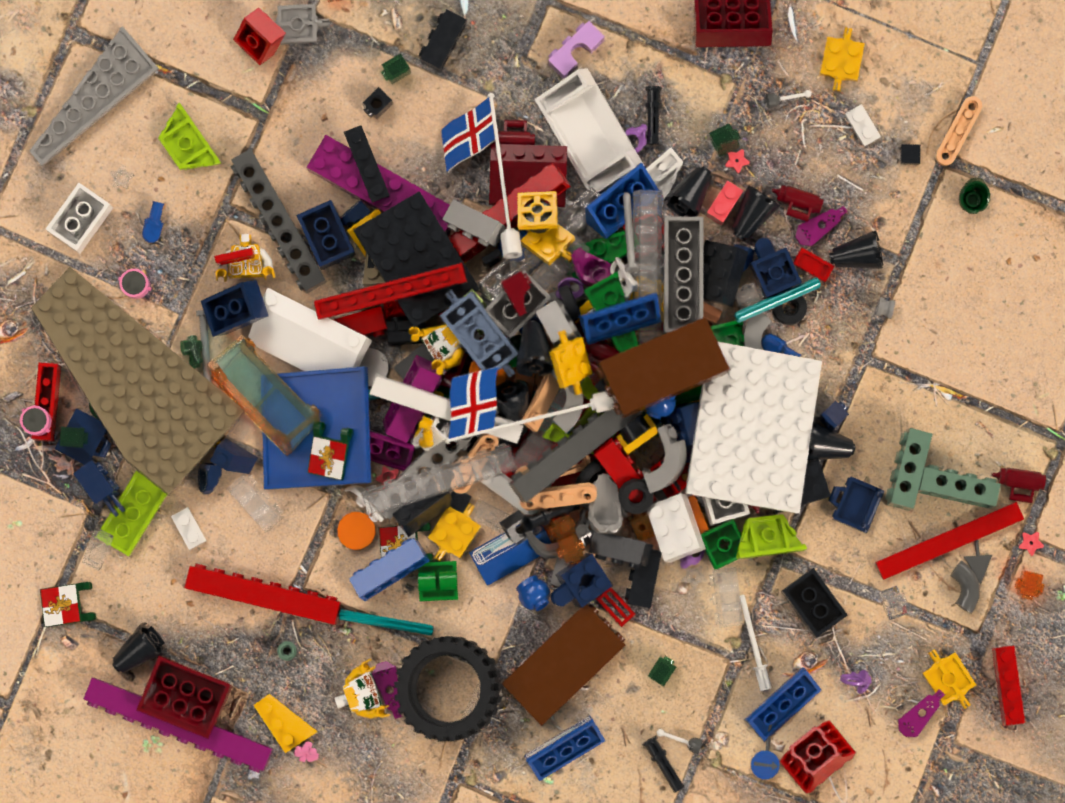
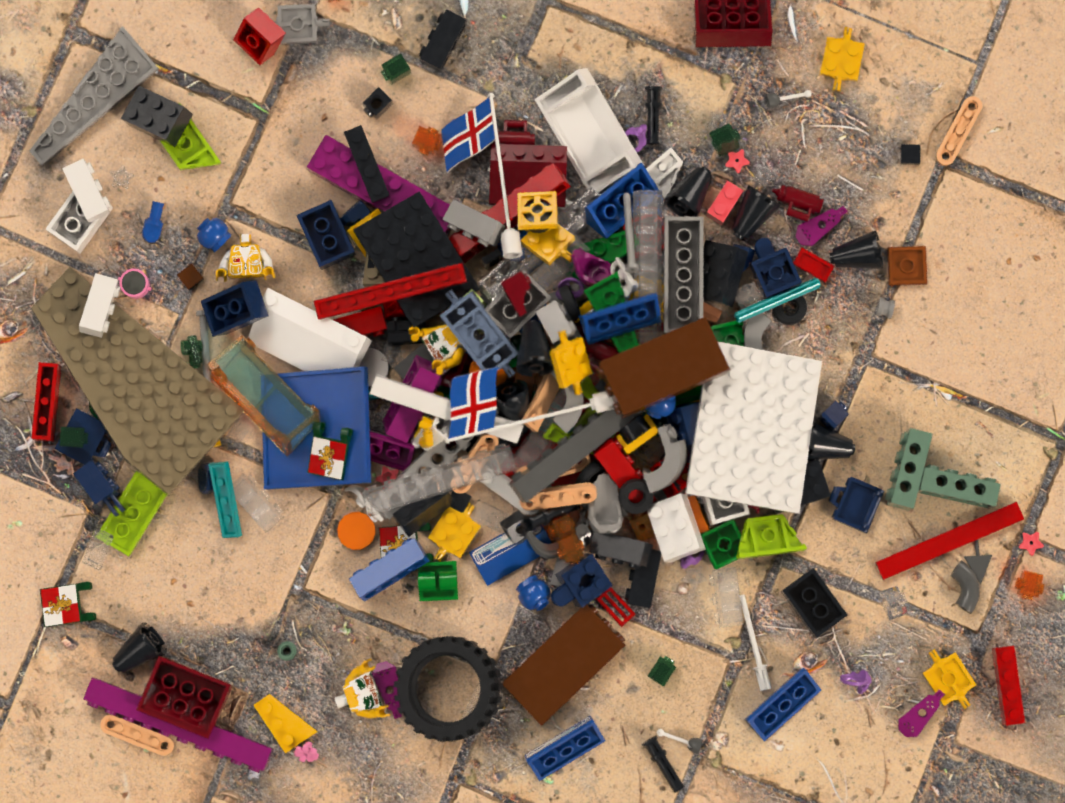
(35, 420): pearl dark grey piece -> none
(87, 190): none -> white brick
(99, 305): none -> white brick
(137, 735): none -> light nougat plate
(156, 116): none -> black brick
(188, 528): white plate -> none
(190, 276): none -> reddish brown tile
(213, 233): none -> blue piece
(225, 499): none -> teal tile
(233, 457): dark blue slope -> none
(235, 256): red tile -> none
(248, 161): dark grey brick -> none
(263, 595): red brick -> none
(386, 622): teal axle -> none
(427, 140): none -> clear orange brick
(587, 37): lavender arch -> none
(765, 763): blue piece -> none
(775, 344): blue arm -> none
(817, 756): red slope -> none
(862, 125): white plate -> none
(907, 265): none -> dark orange tile
(972, 200): dark green hair -> none
(1021, 479): dark red piece -> none

